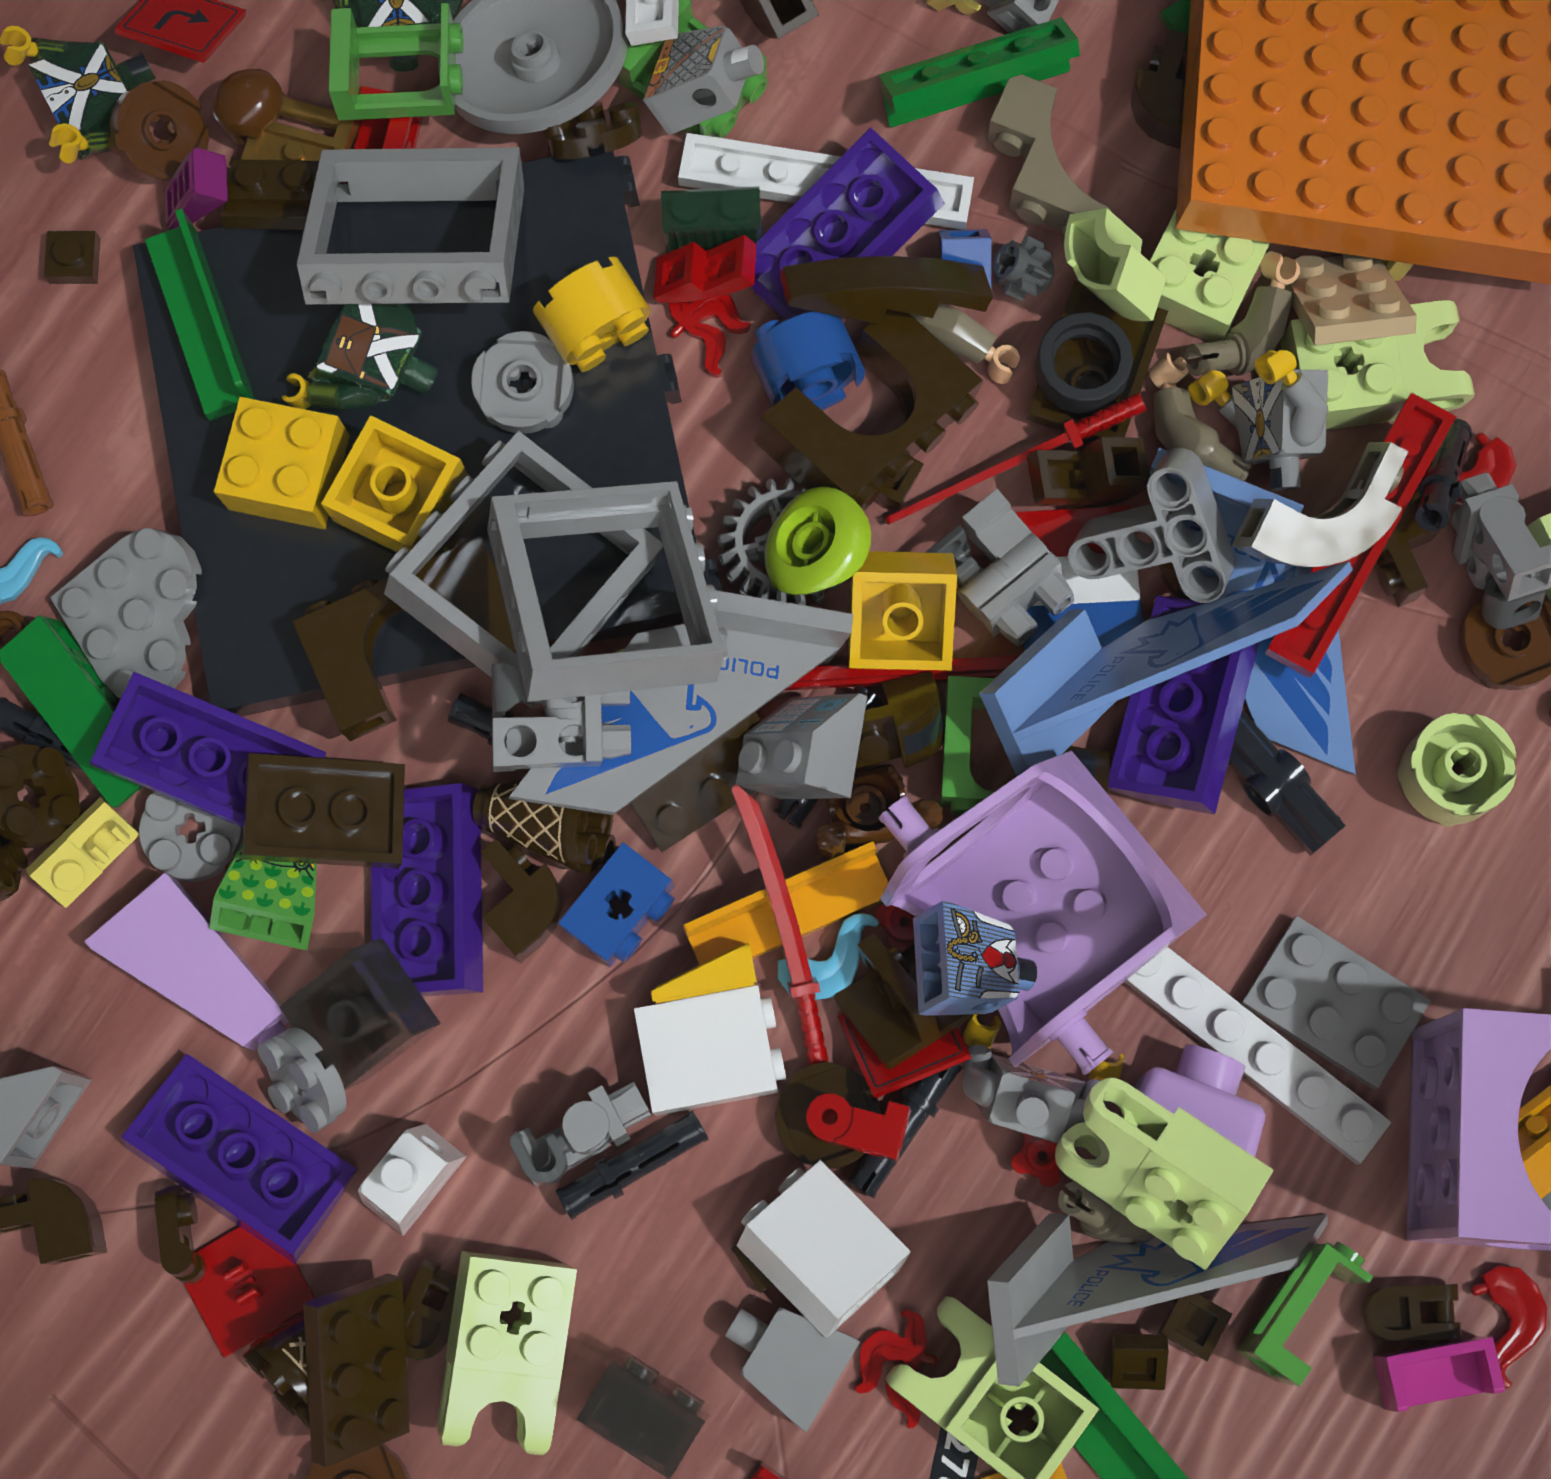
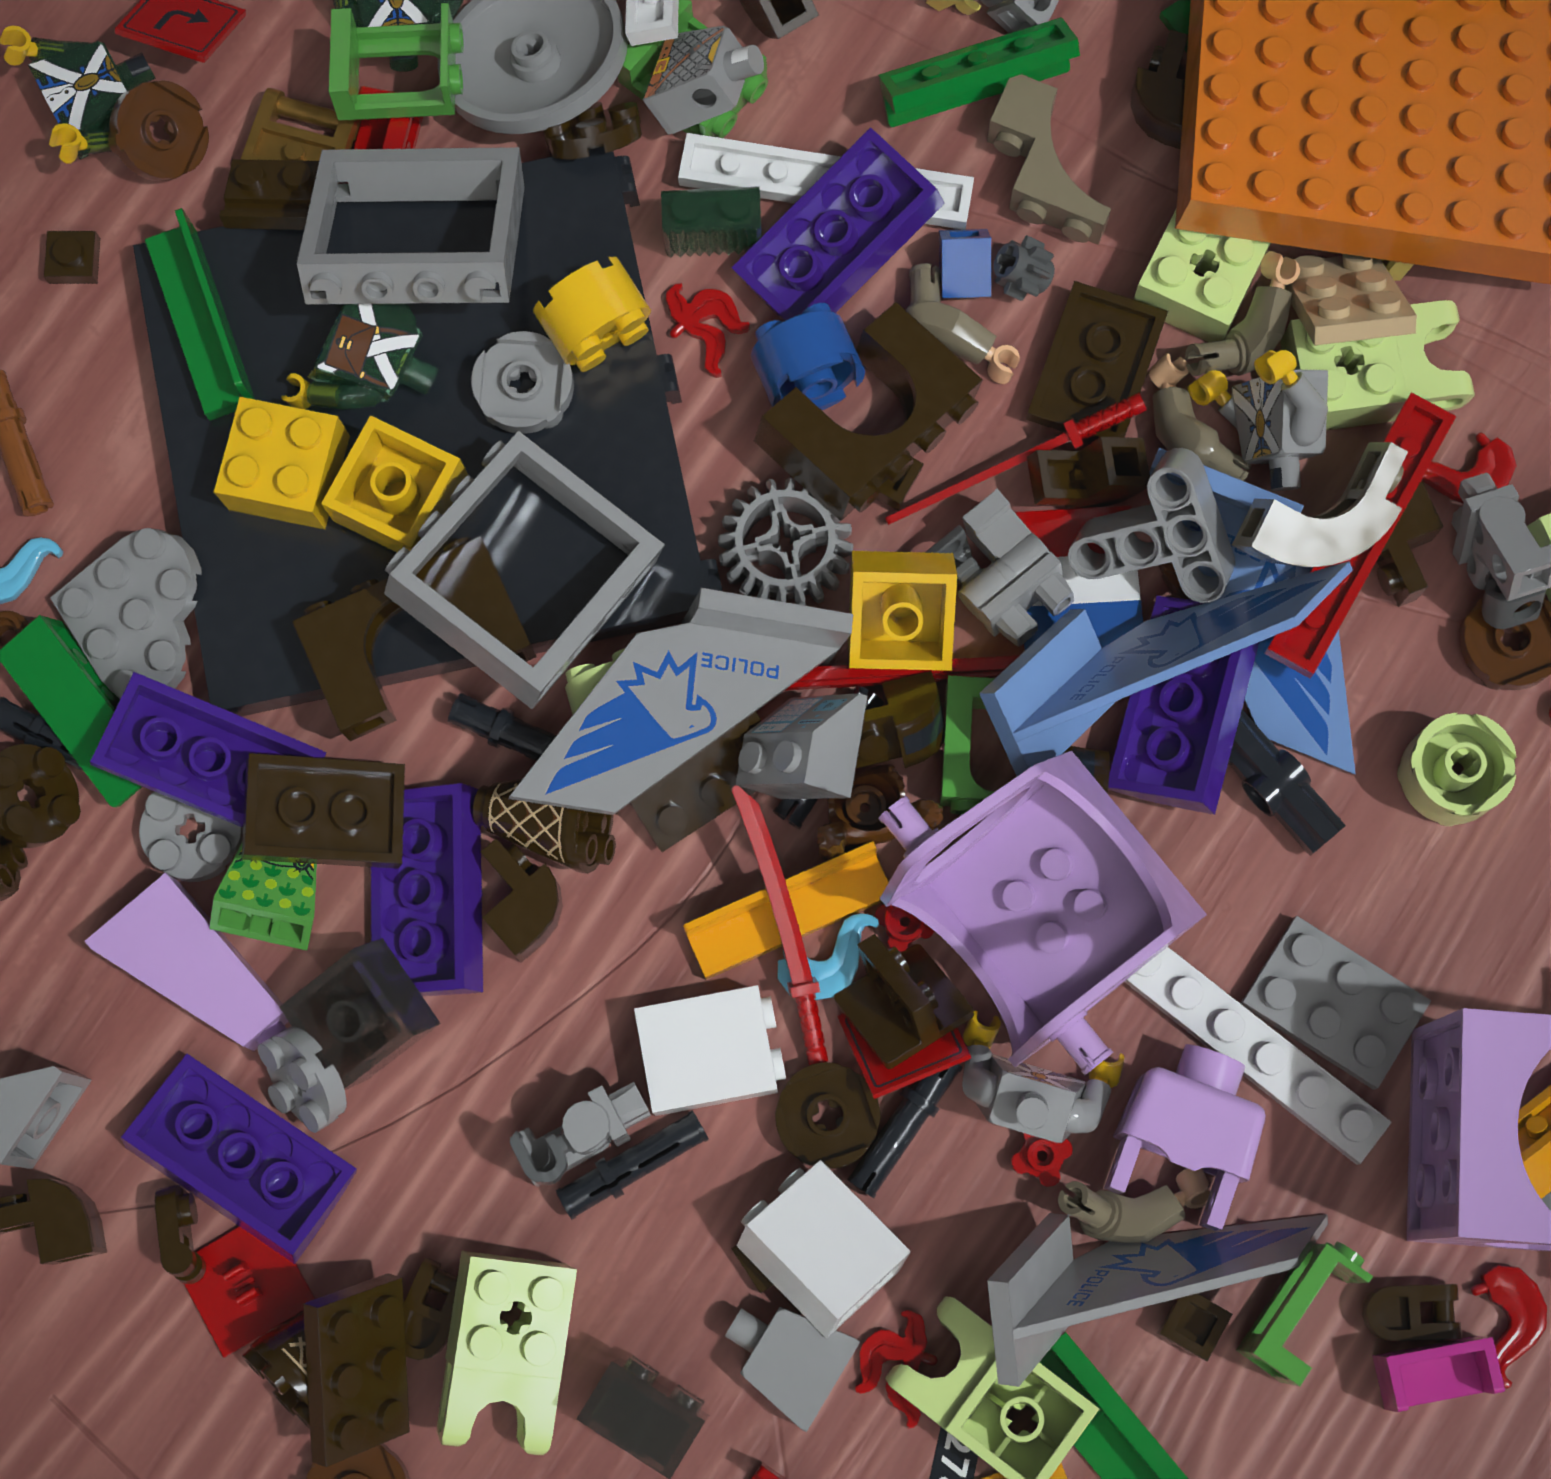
(82, 852): light yellow plate -> none
(196, 186): magenta slope -> none
(246, 103): reddish brown hair -> none
(410, 1176): white torso -> none
(566, 735): light grey hips -> none
(591, 916): blue brick -> none
(596, 511): light grey window -> none
(700, 274): red slope -> none
(723, 973): yellow slope -> none
(816, 542): lime hat -> none
(858, 1129): red leg -> none
(870, 285): dark brown slope -> none
(967, 962): torso -> none
(1095, 328): black tyre -> none
(1111, 264): yellowish green brick -> none
(1139, 1361): dark brown plate -> none
(1162, 1170): yellowish green brick -> none
(1441, 485): black pin -> none

